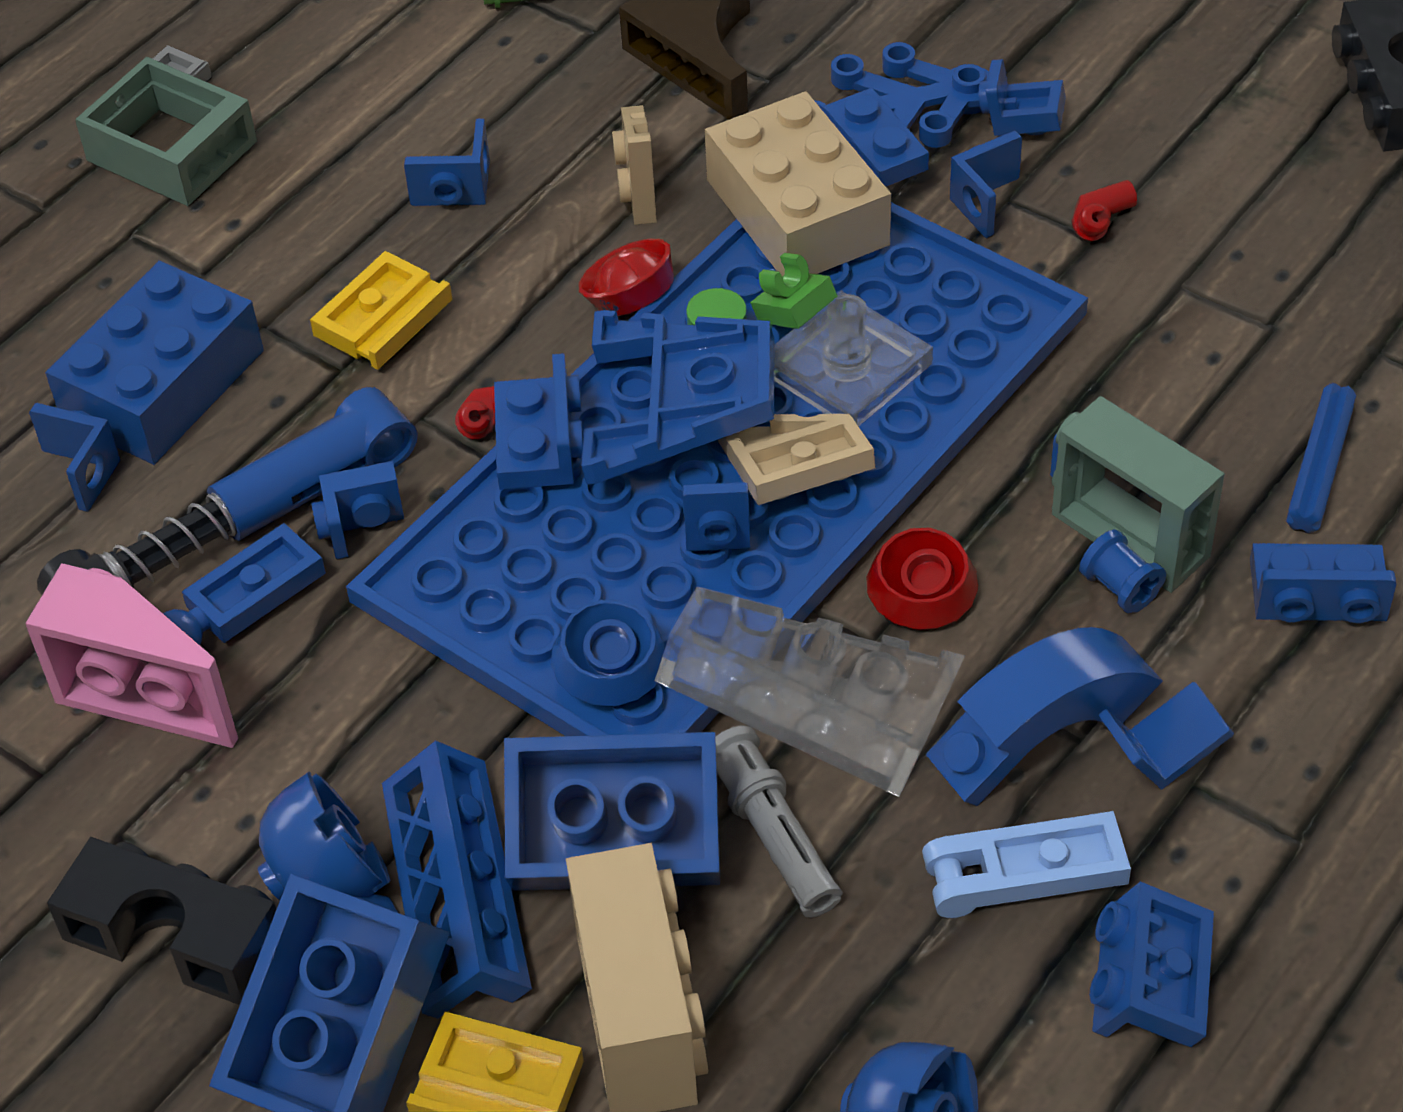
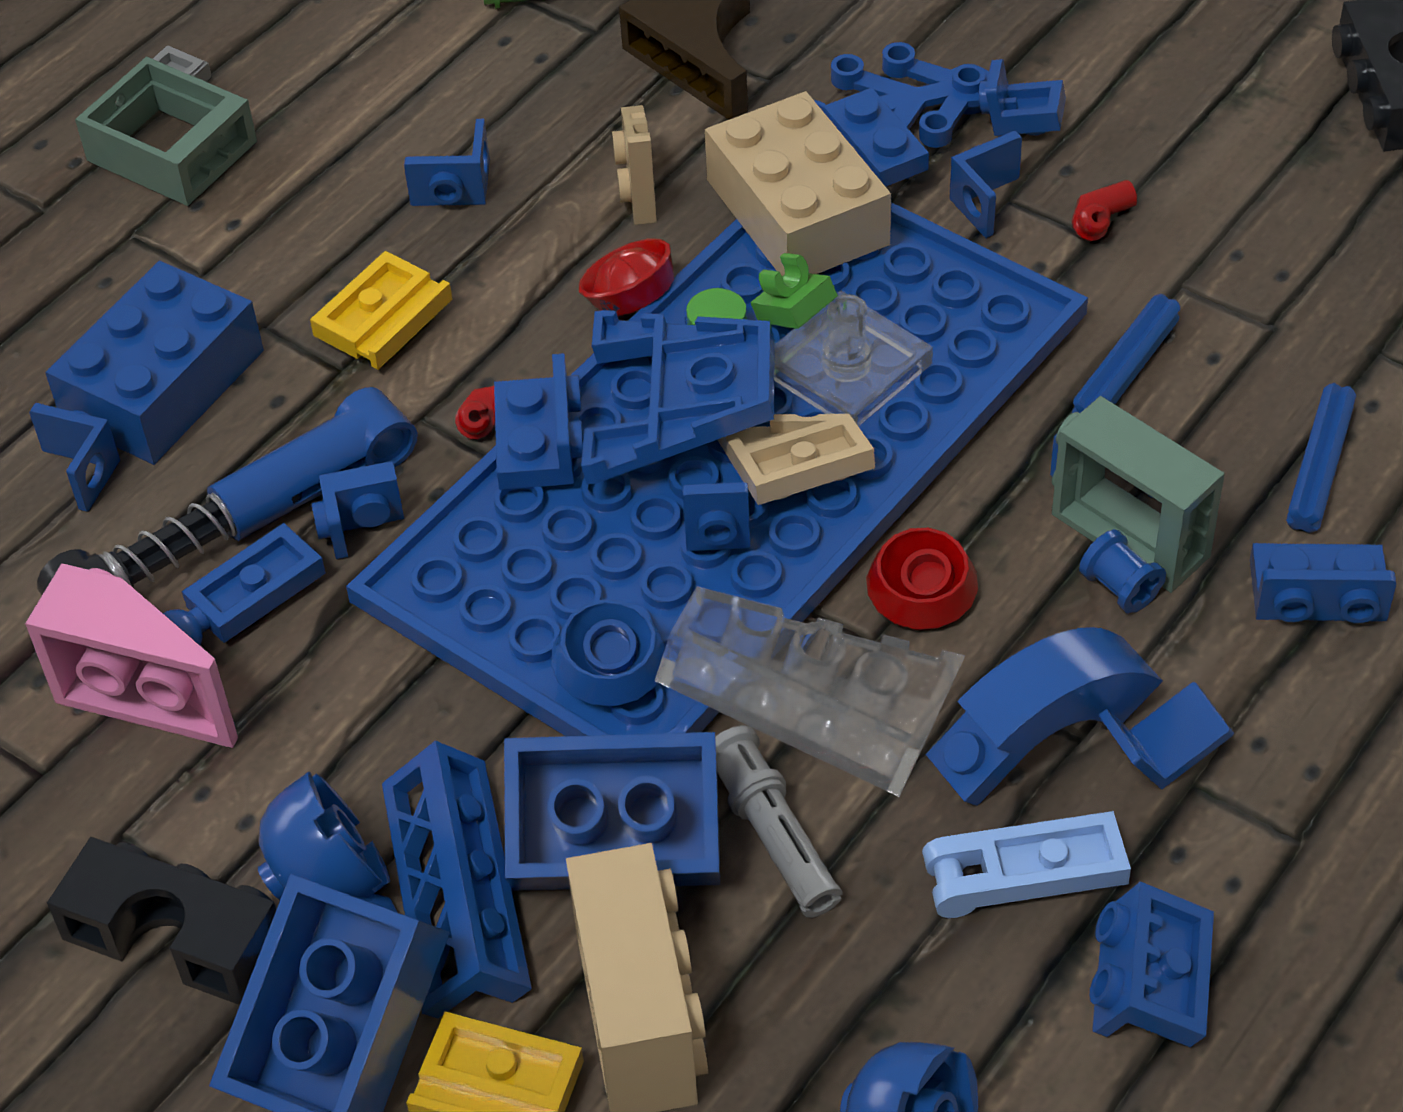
(1130, 352): none -> blue axle

